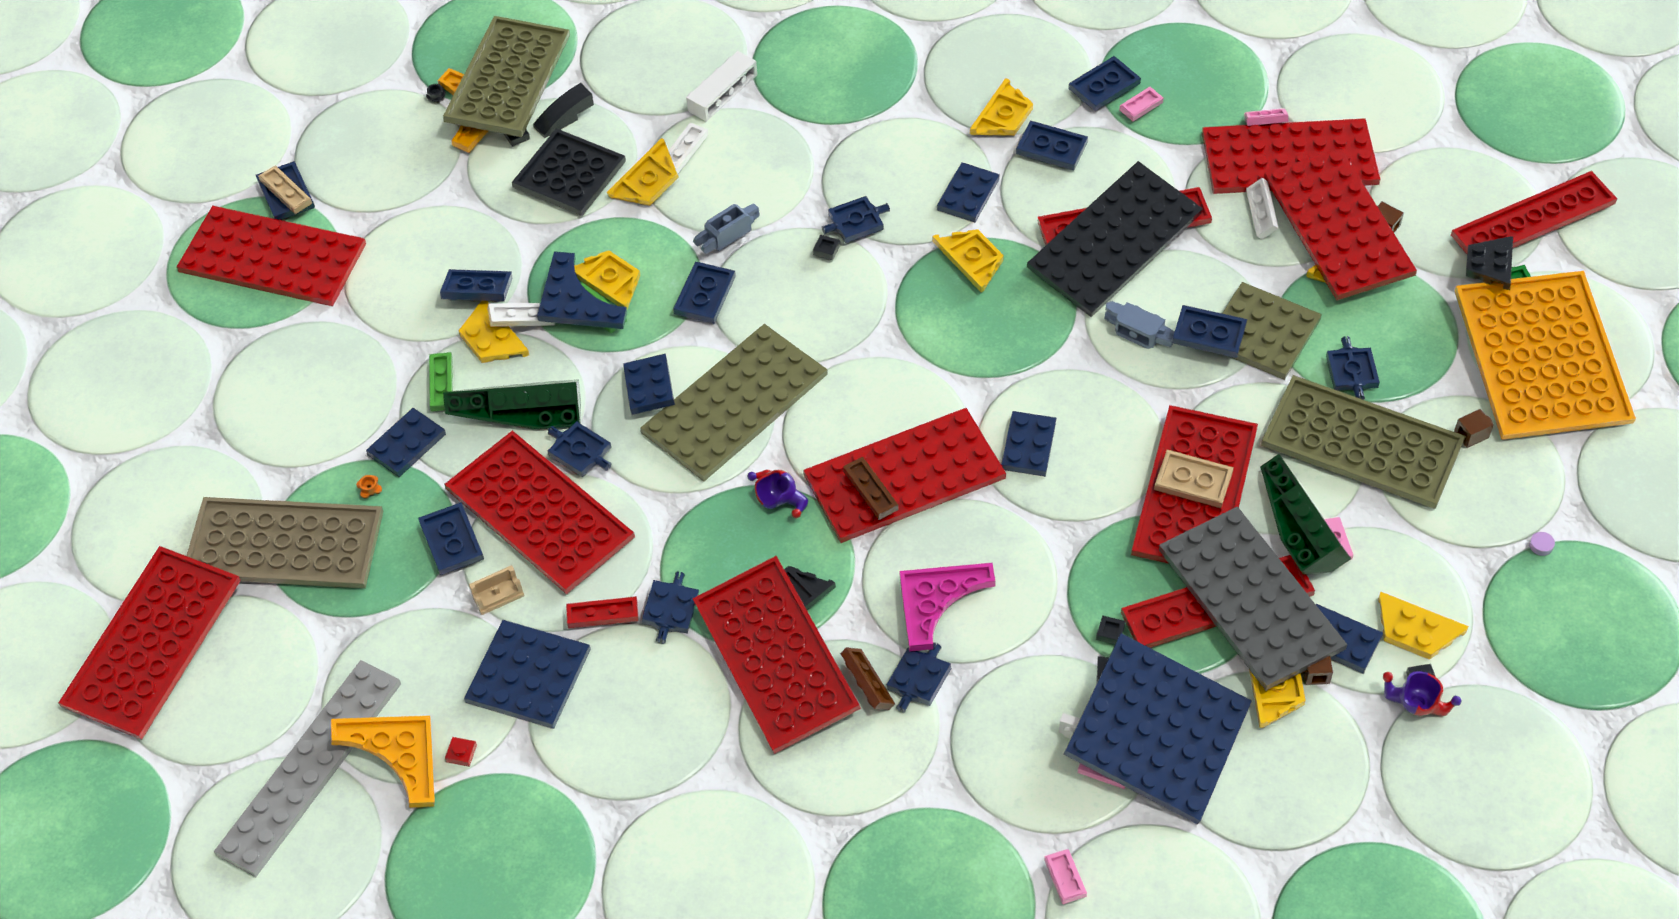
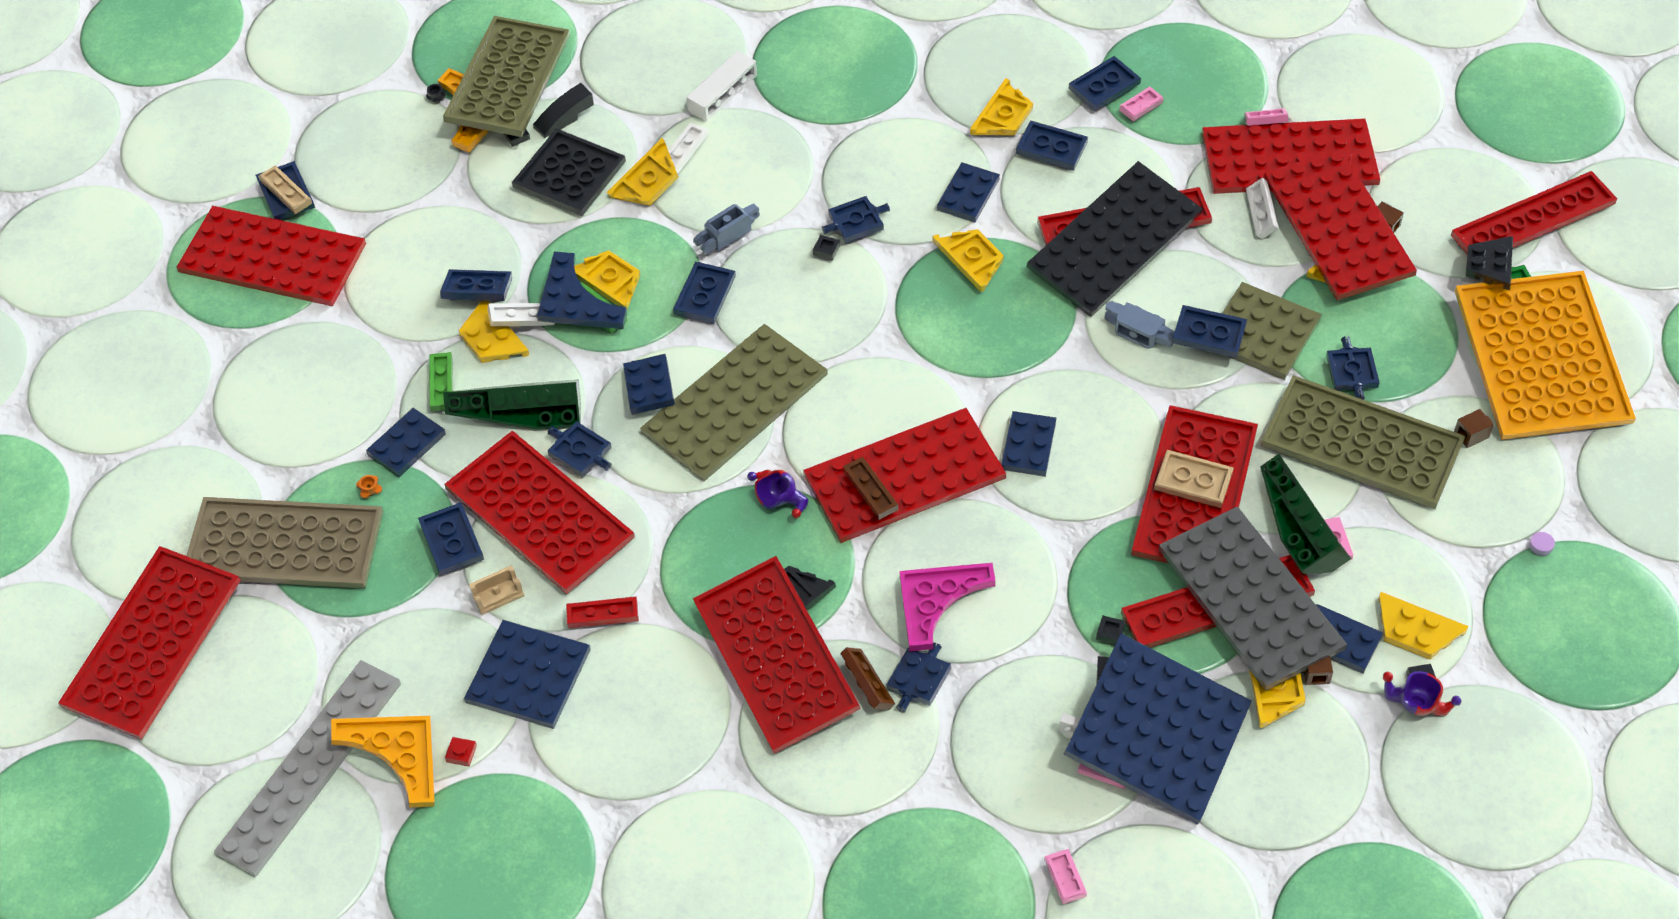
(670, 607): dark blue plate -> none

